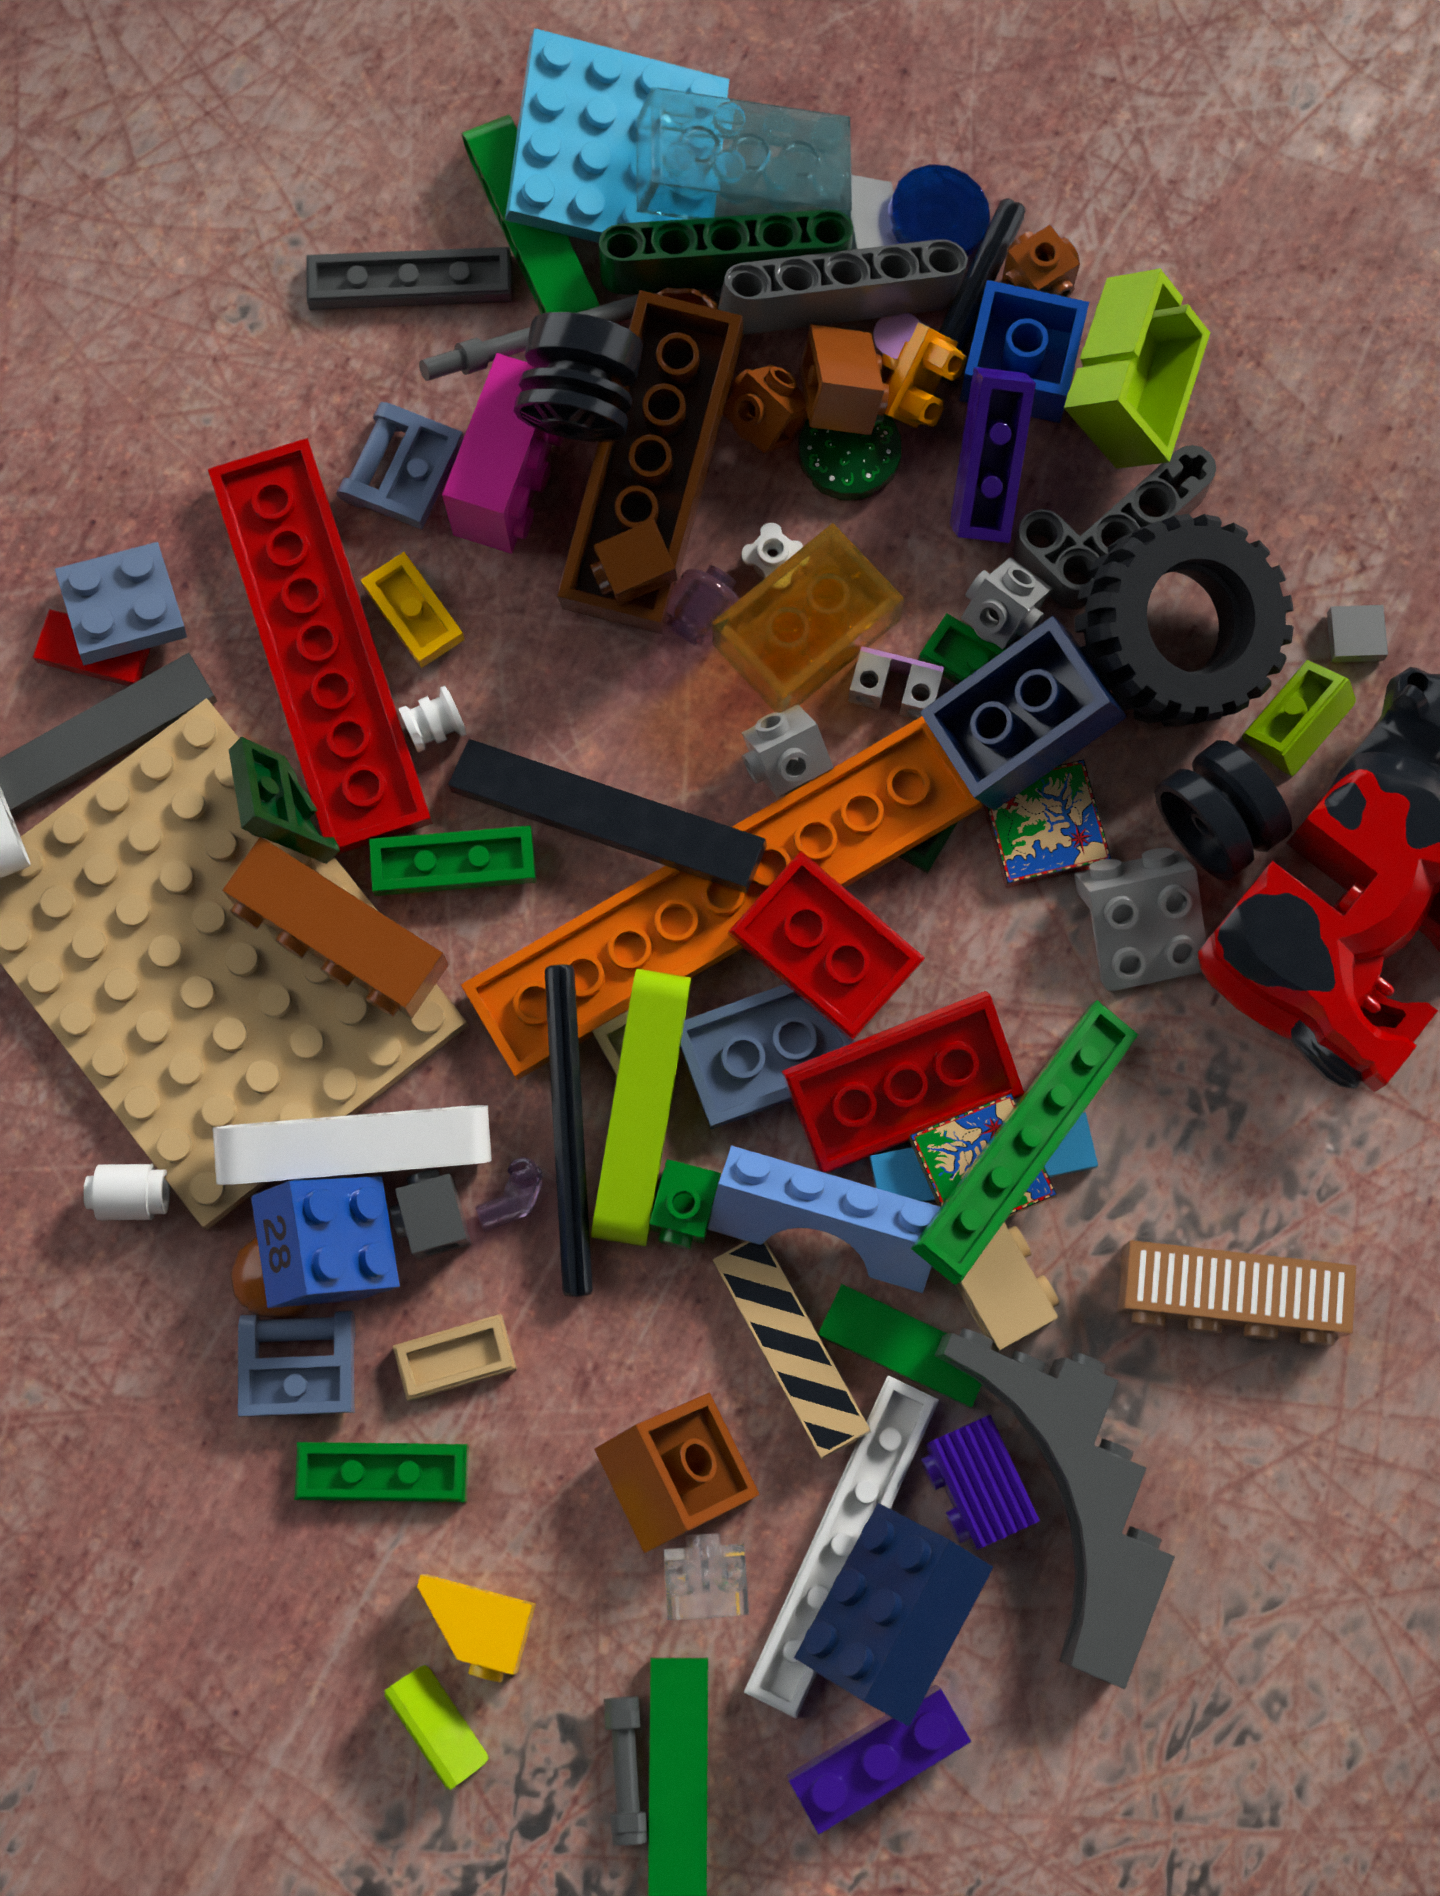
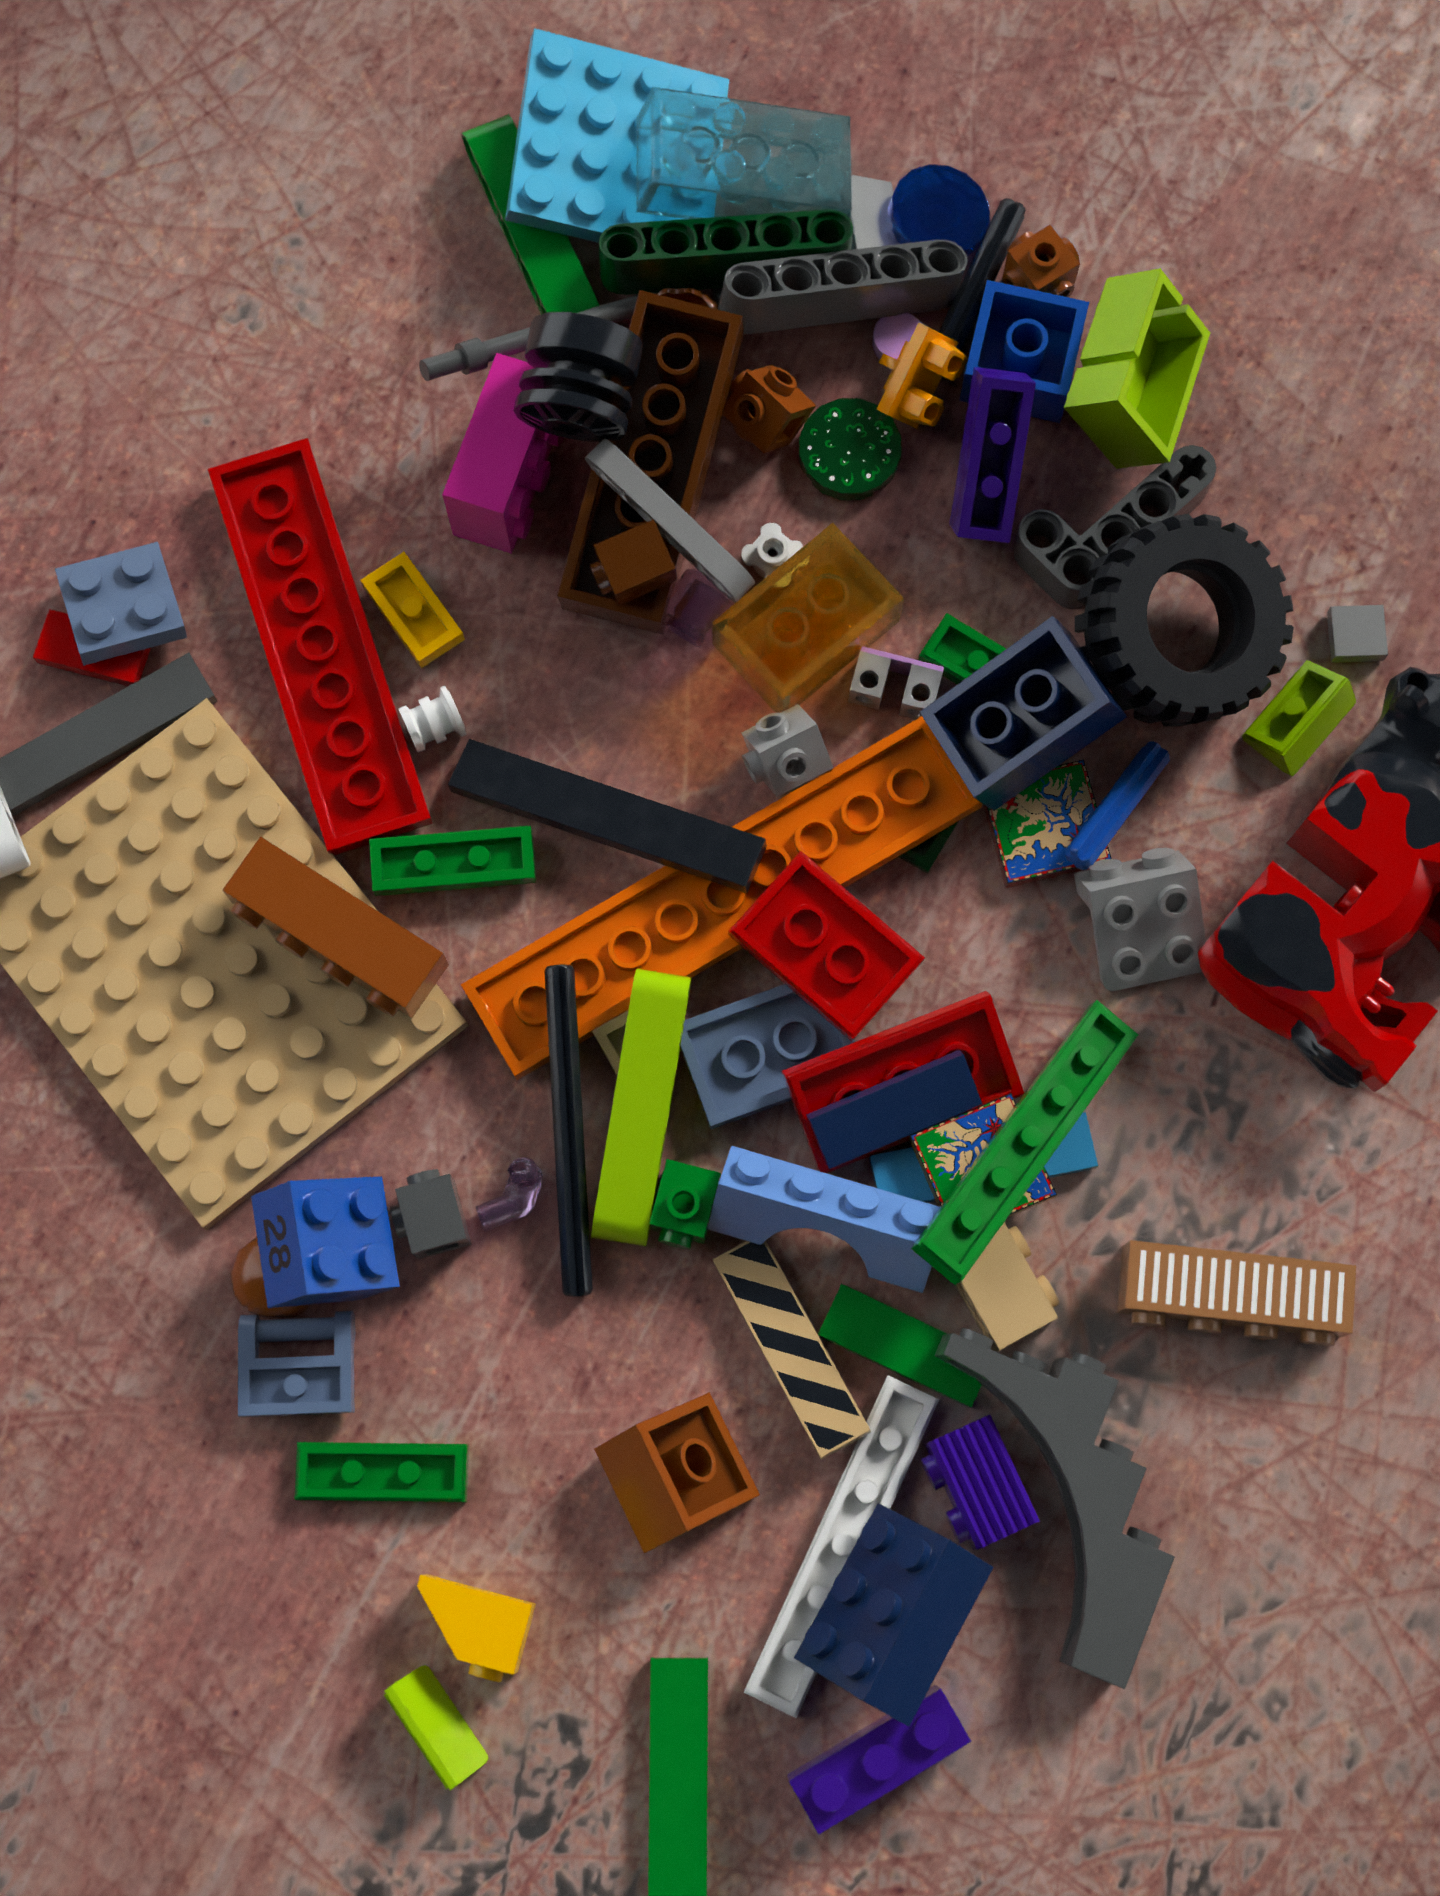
(127, 1192): white brick -> none
(274, 803): dark green wing -> none
(351, 1144): white beam -> none
(409, 278): dark grey tile -> none
(415, 471): sand blue plate -> none
(454, 1357): tan tile -> none
(629, 1822): dark grey bar -> none
(670, 519): none -> light grey beam
(705, 1579): clear brick -> none
(842, 380): dark orange brick -> none
(894, 1109): none -> dark blue tile
(1005, 603): light grey brick -> none
(1117, 805): none -> blue axle
(1223, 810): black wheel -> none

